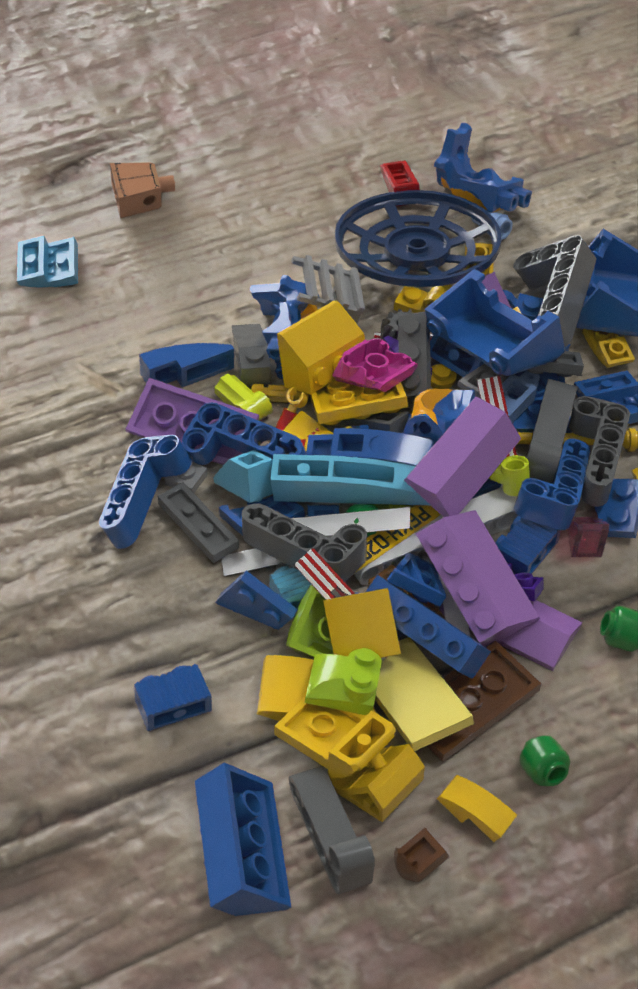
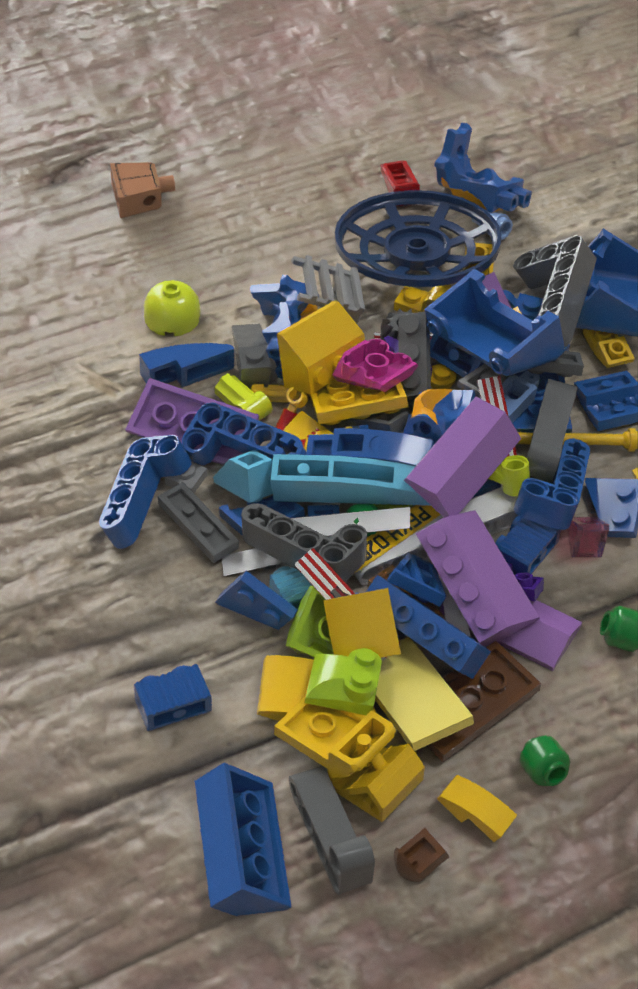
(47, 263): dark azure slope -> none
(171, 308): none -> neon yellow cylinder
(607, 425): dark grey beam -> none

